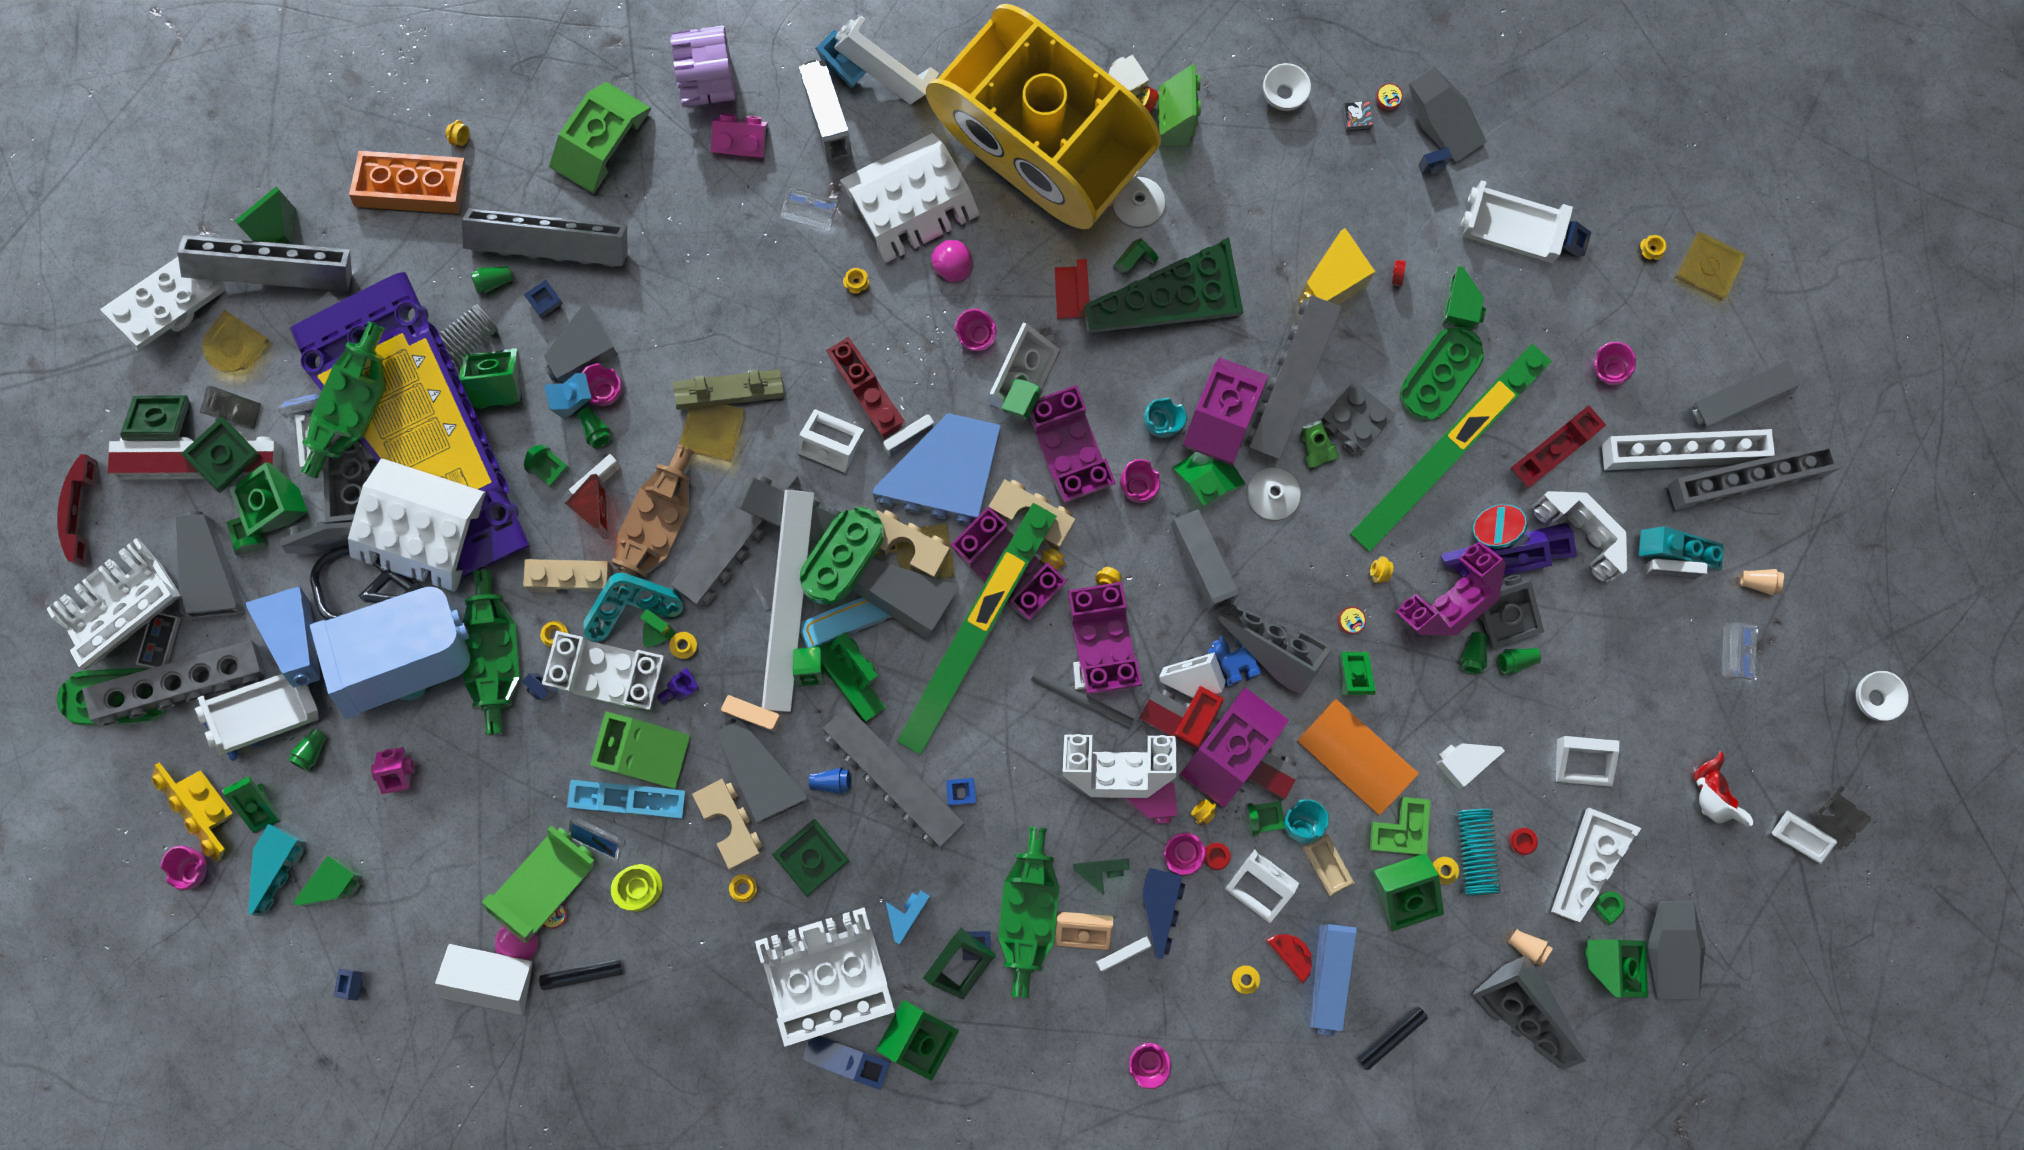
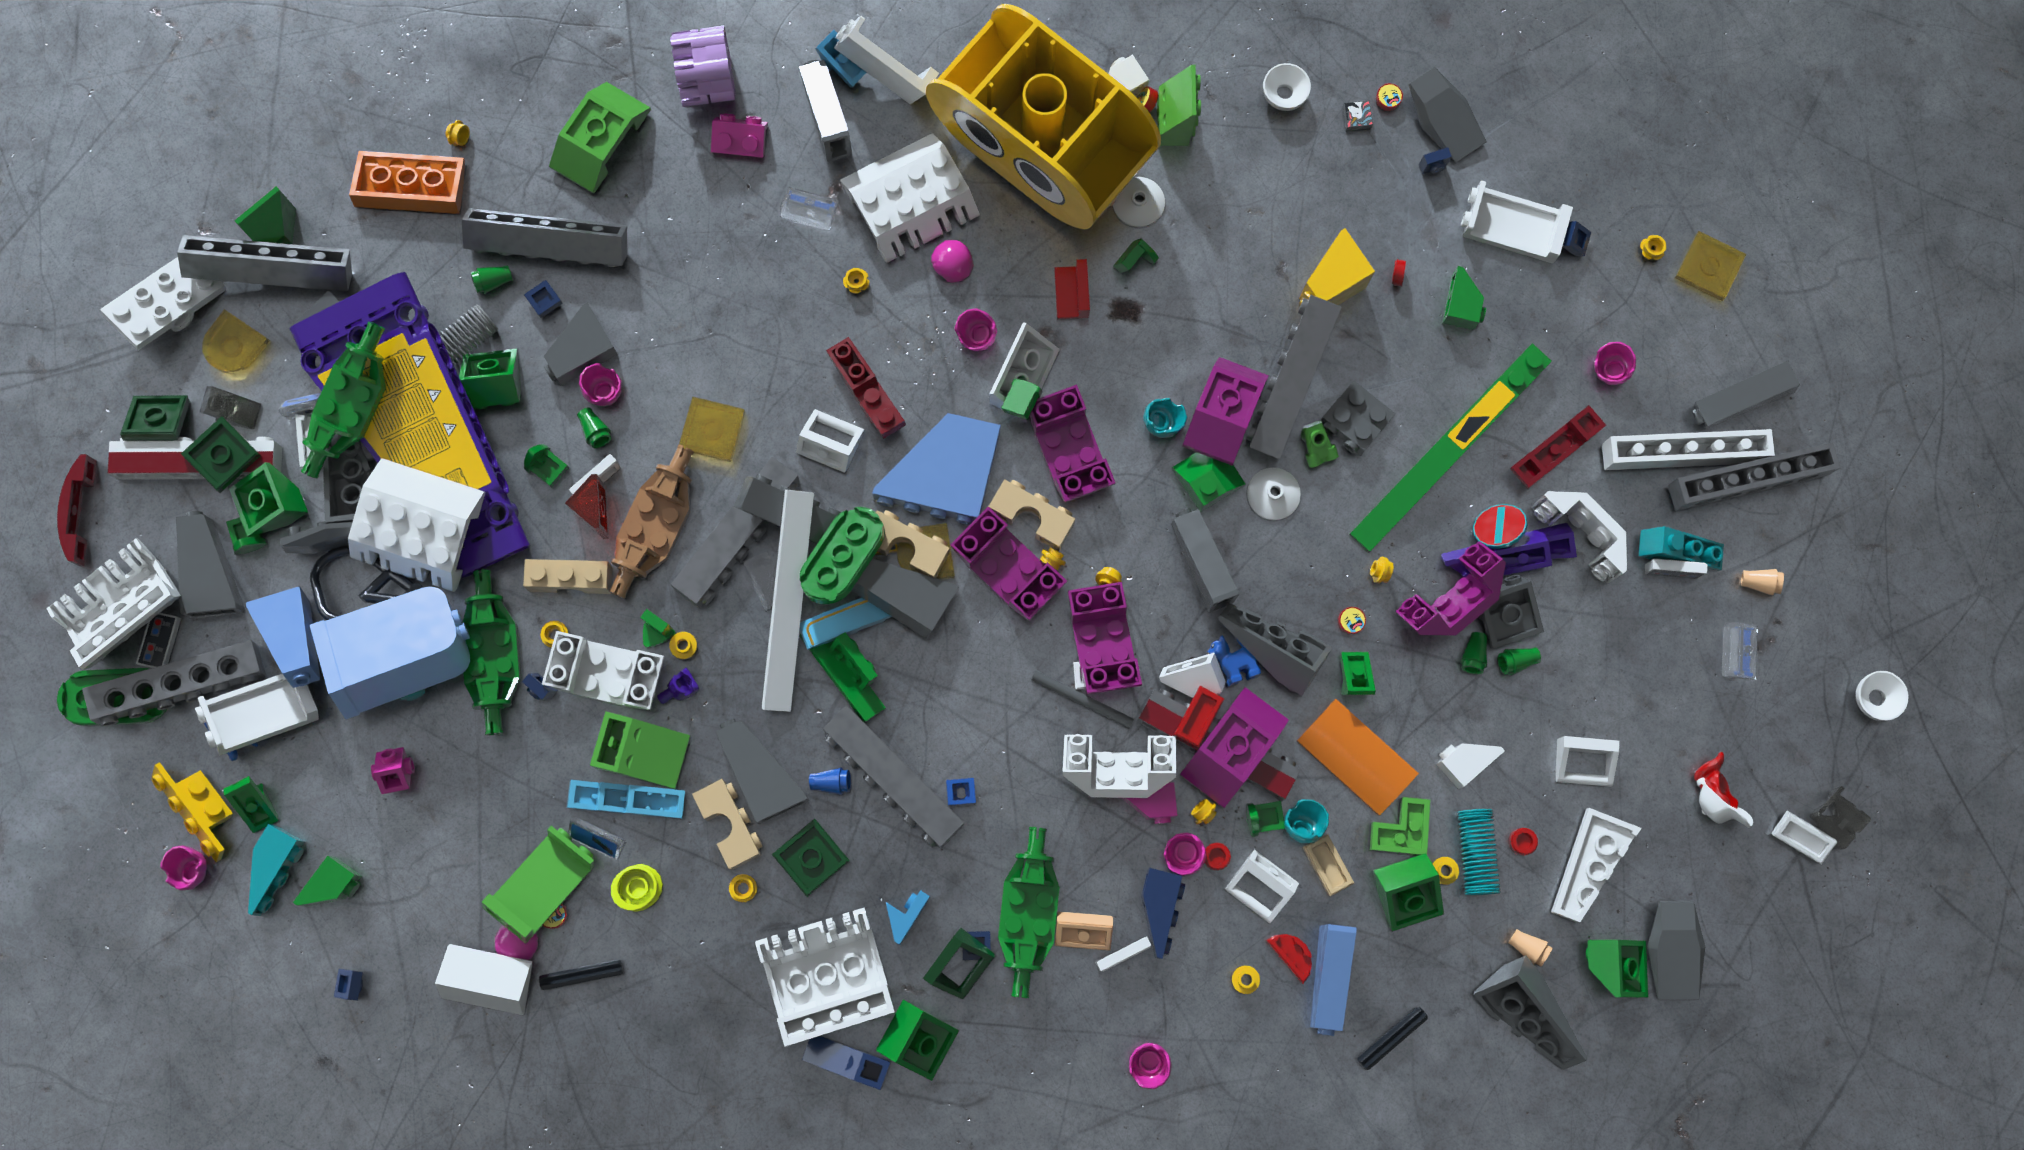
(308, 750): green cone -> none
(569, 396): dark azure slope -> none
(629, 596): teal beam -> none
(728, 389): olive hinge -> none
(750, 714): light nougat slope -> none
(808, 667): green slope -> none
(908, 435): white tile -> none
(976, 628): green slope -> none
(1092, 871): clear green slope -> none
(1139, 481): dark pink hair -> none
(1181, 292): dark green wing -> none
(1441, 373): green tile -> none
(1609, 906): green tile -> none

